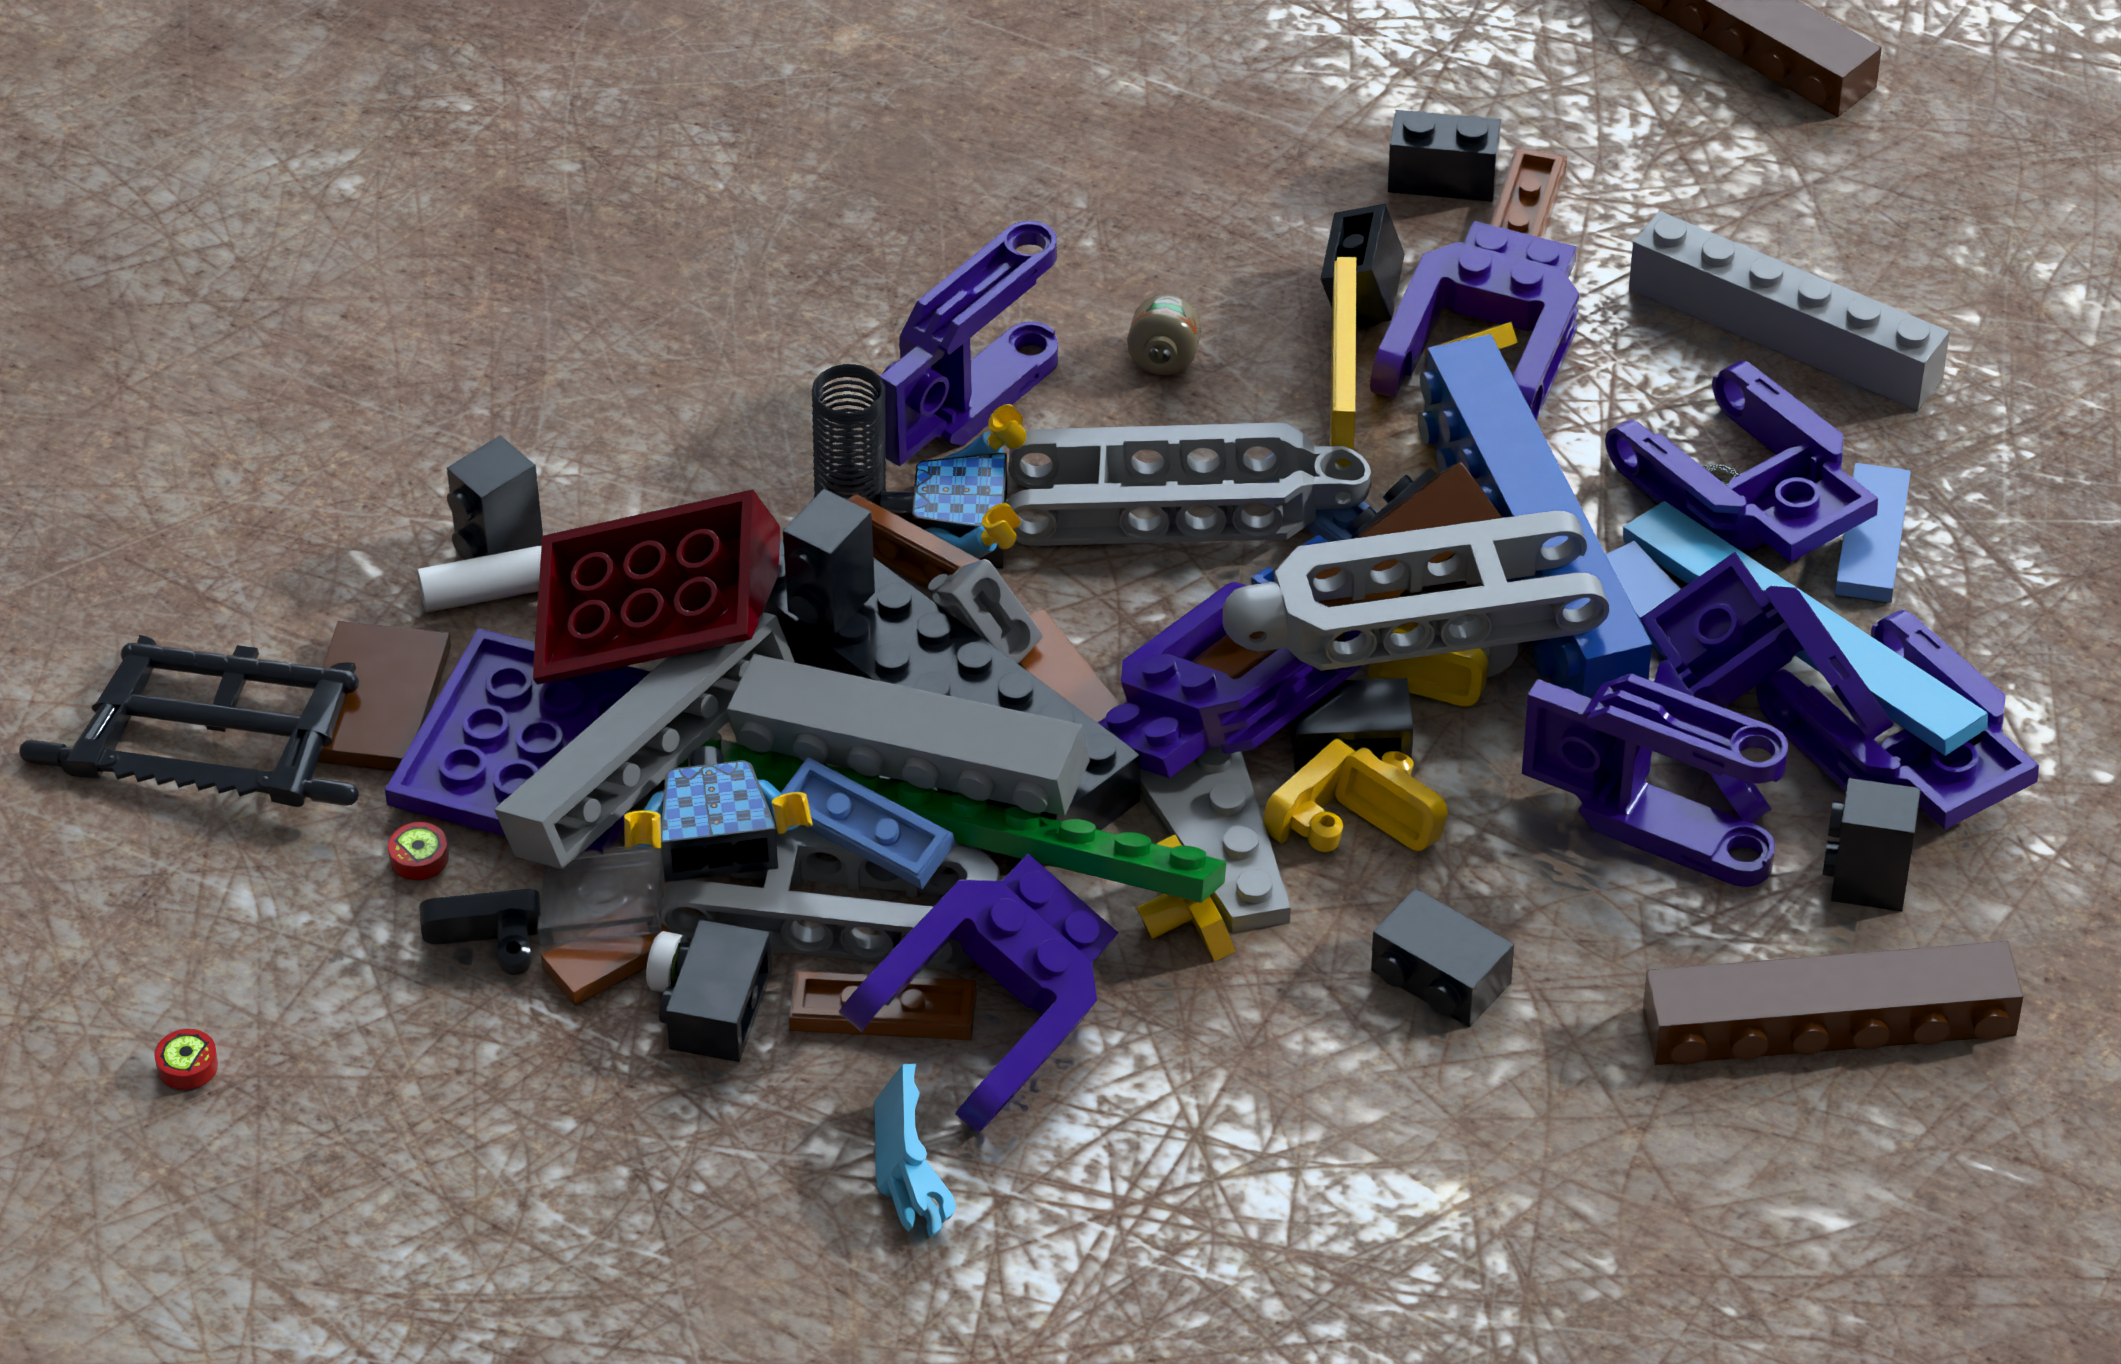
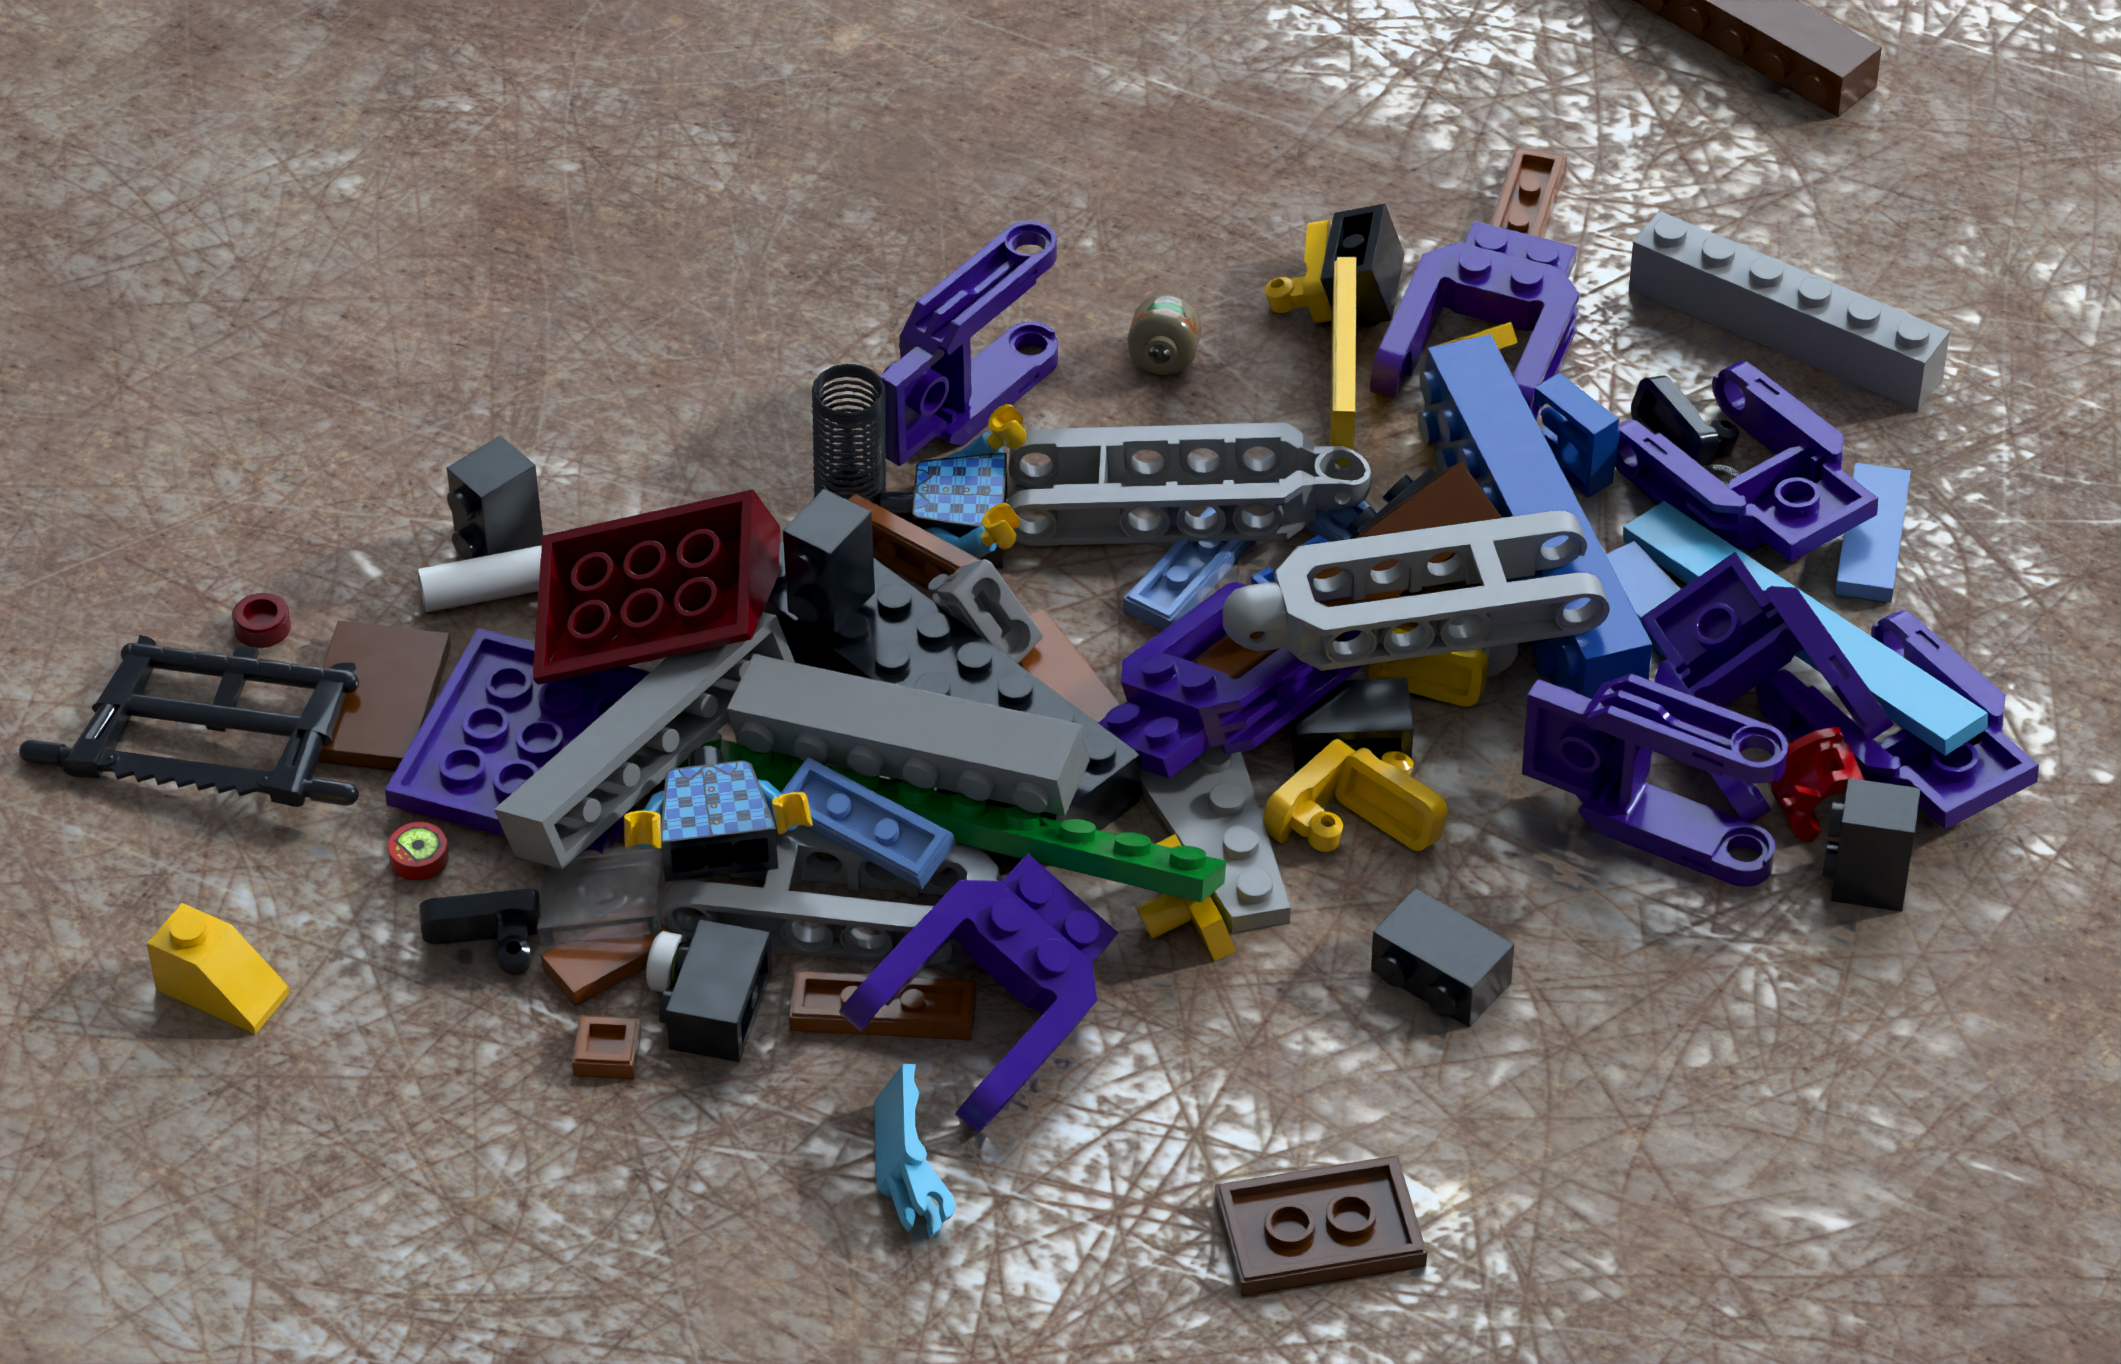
(186, 1059): tile -> none
(214, 969): none -> yellow slope
(261, 620): none -> dark red tile
(606, 1047): none -> dark orange tile
(1182, 578): none -> medium blue tile
(1286, 293): none -> yellow piece
(1320, 1225): none -> tile
(1444, 155): black brick -> none
(1579, 434): none -> blue brick
(1667, 411): none -> black piece
(1814, 770): none -> red piece
(1832, 1003): brick -> none

